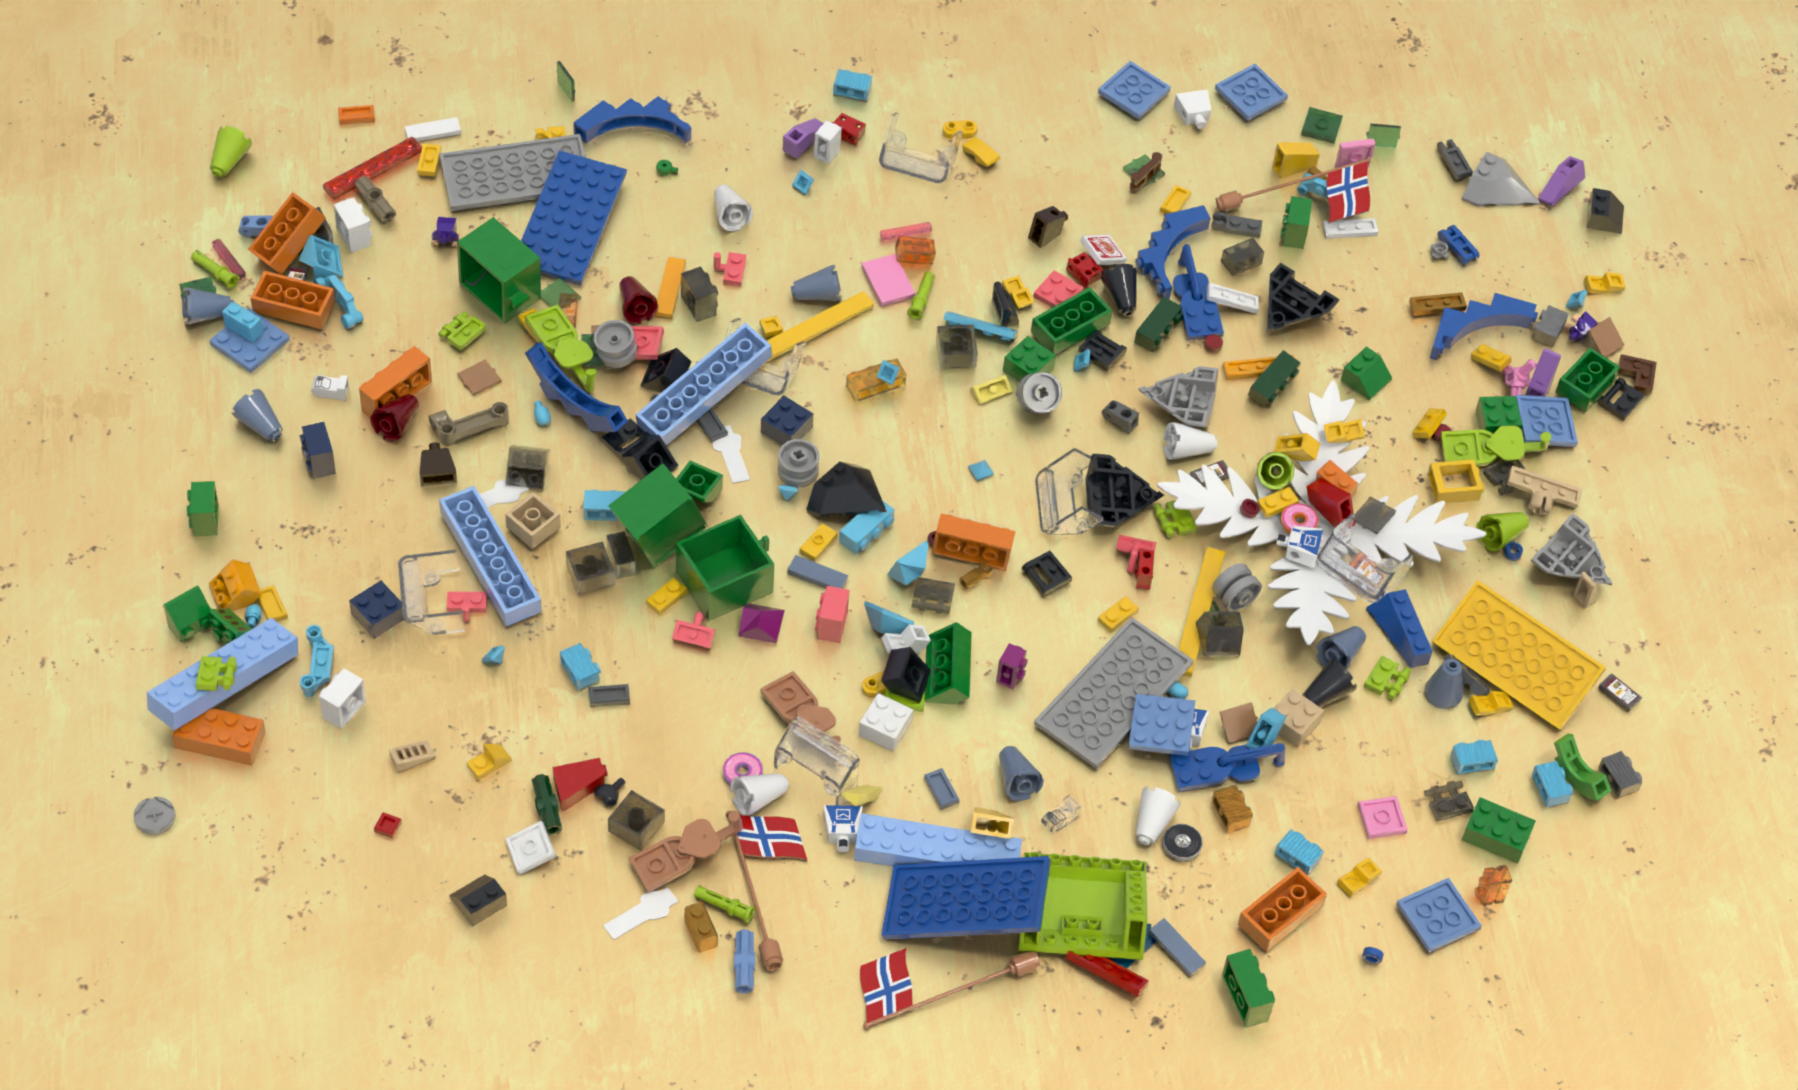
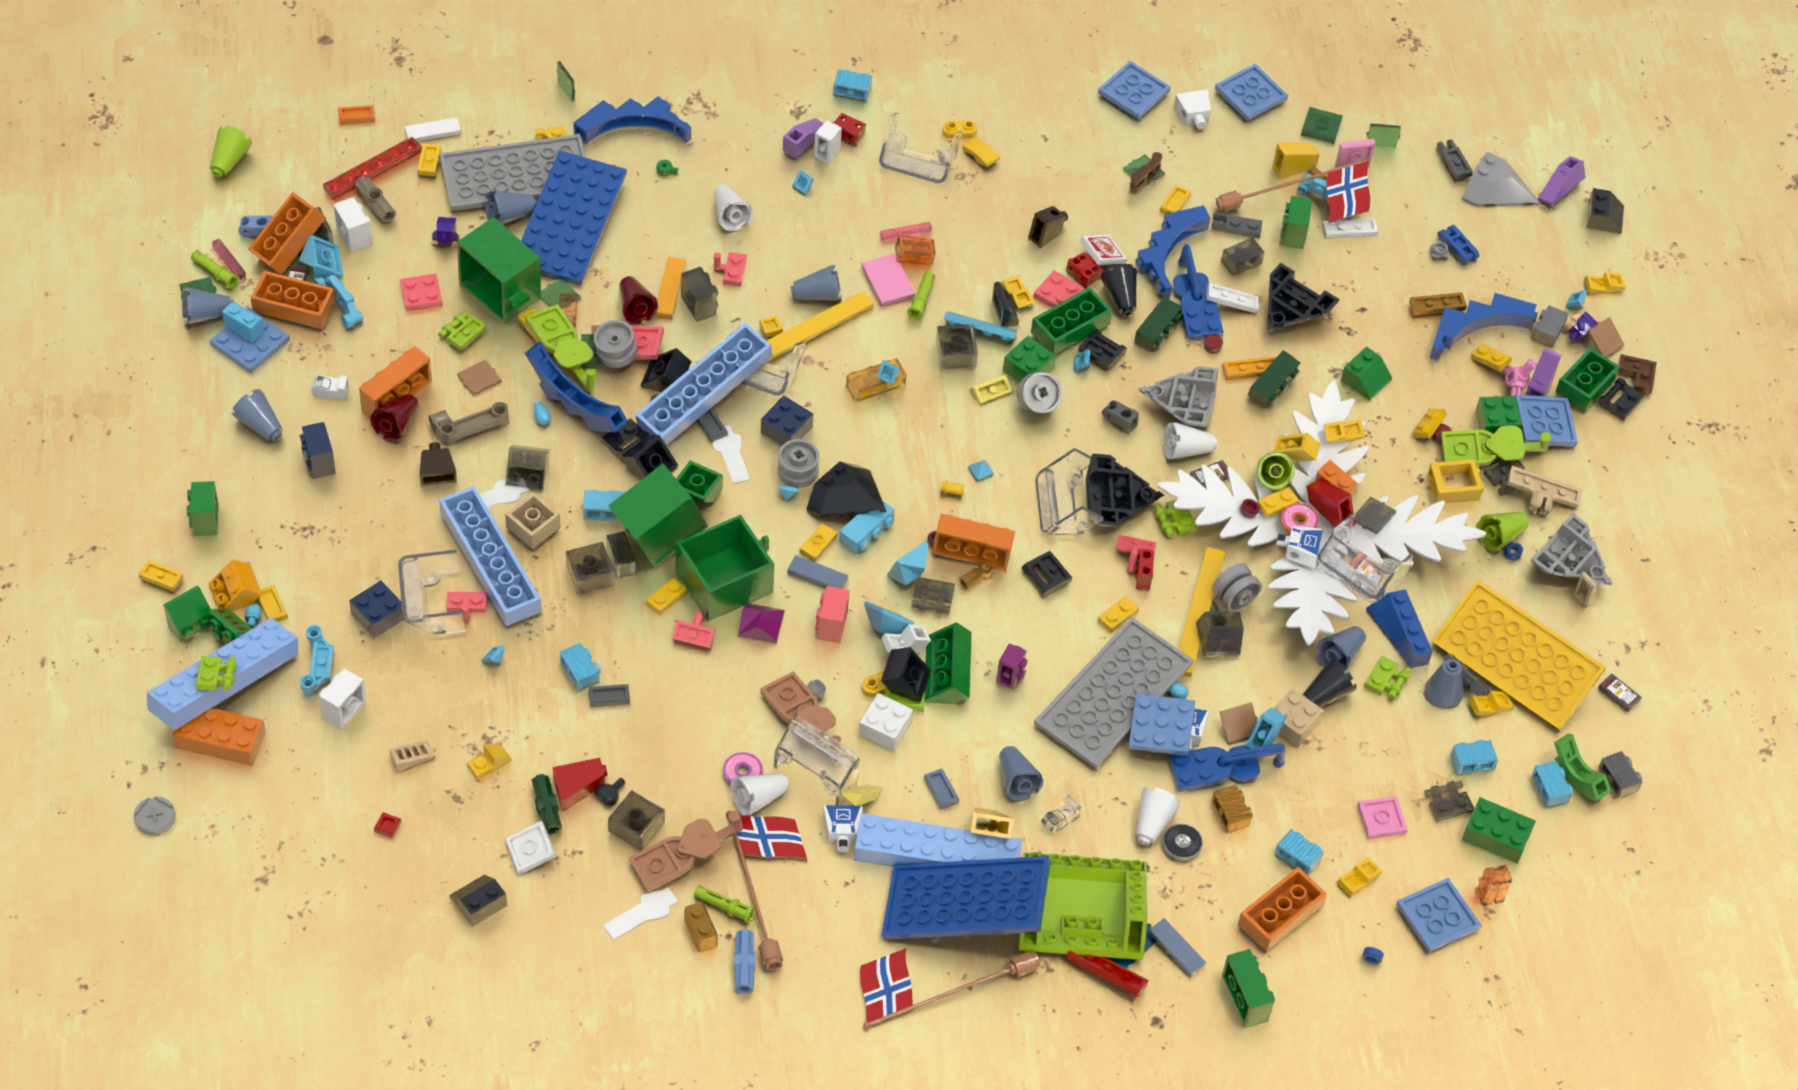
(161, 575): none -> yellow plate
(421, 292): none -> coral plate
(508, 206): none -> sand blue cone
(817, 688): none -> light grey plate
(952, 488): none -> yellow pin

